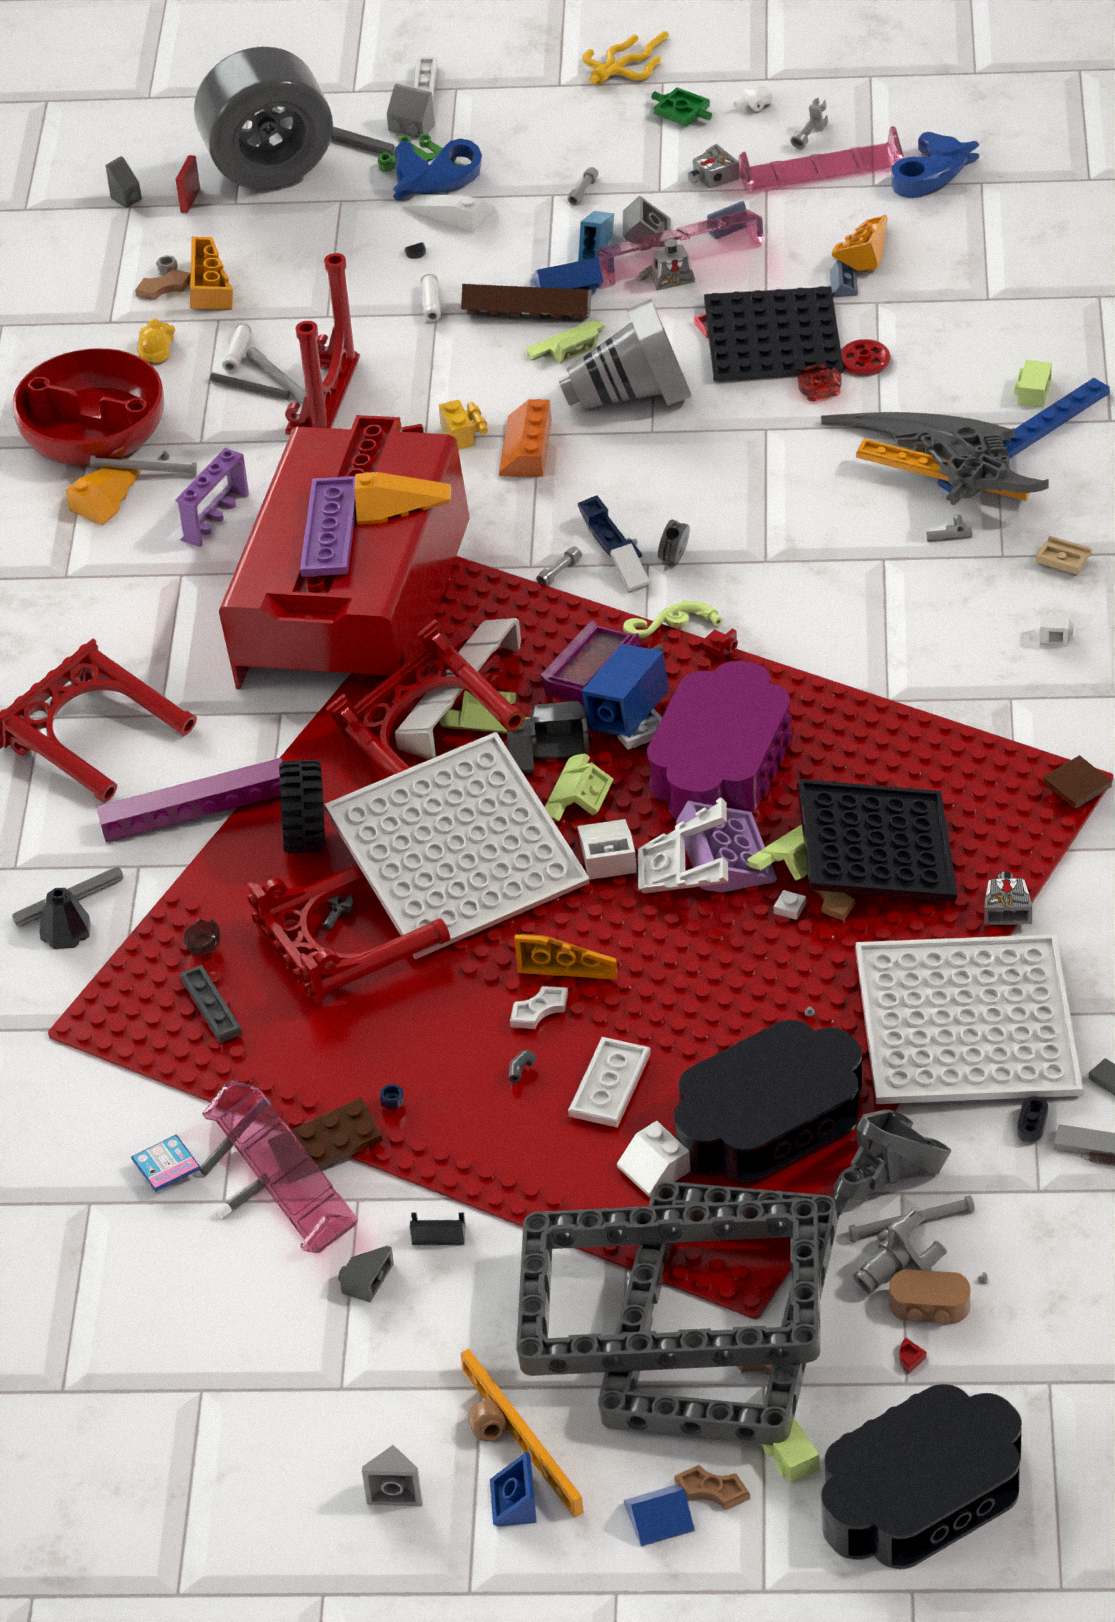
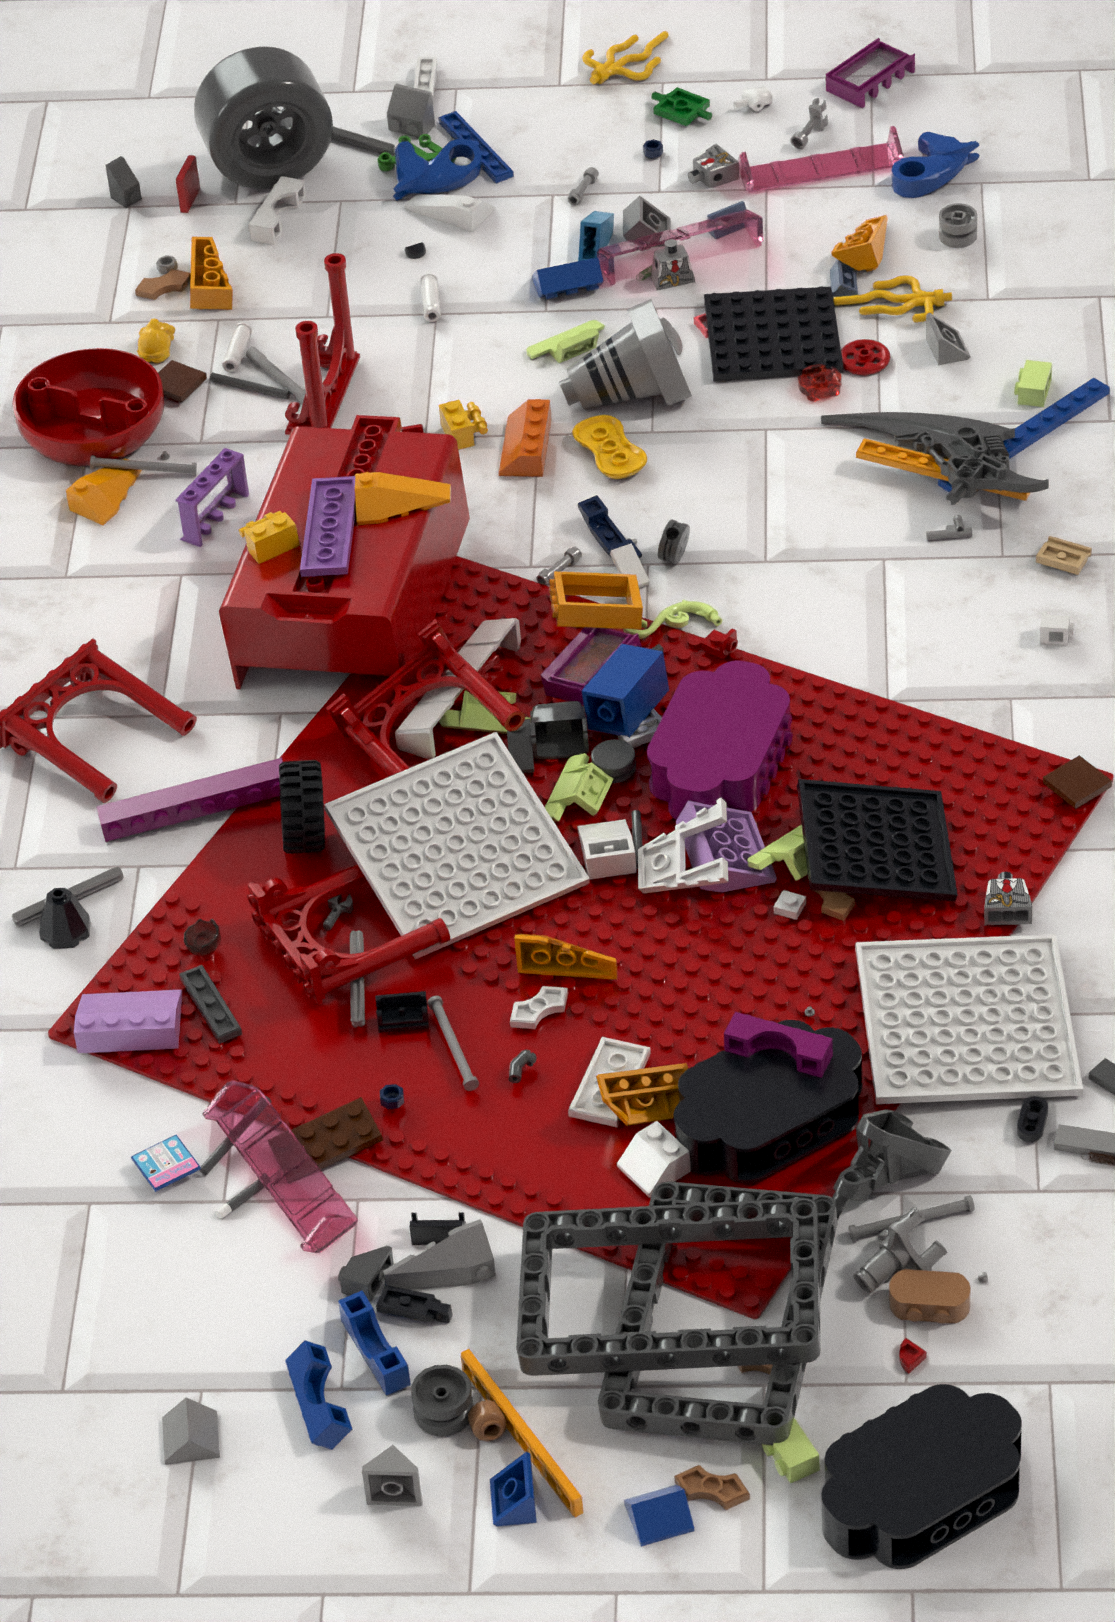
(128, 1021): none -> lavender slope
(180, 380): none -> reddish brown tile
(190, 1433): none -> light grey slope
(270, 536): none -> yellow brick
(285, 195): none -> white arch
(308, 1371): none -> blue arch
(357, 987): none -> light grey axle
(383, 1360): none -> blue arch
(402, 1011): none -> black hinge
(413, 1305): none -> black hinge
(441, 1400): none -> dark grey wheel
(455, 1261): none -> light grey wedge
(470, 1082): none -> light grey bar
(491, 161): none -> blue tile
(526, 299): reddish brown brick -> none
(595, 614): none -> light orange window
(612, 450): none -> yellow plate
(615, 759): none -> dark grey head
(636, 832): none -> dark grey bar
(642, 1093): none -> light orange wedge
(652, 148): none -> dark blue tile
(672, 335): none -> light grey bar
(751, 1034): none -> magenta arch
(866, 70): none -> magenta window
(918, 298): none -> yellow plant
(944, 341): none -> light grey slope
(958, 225): none -> light grey wheel

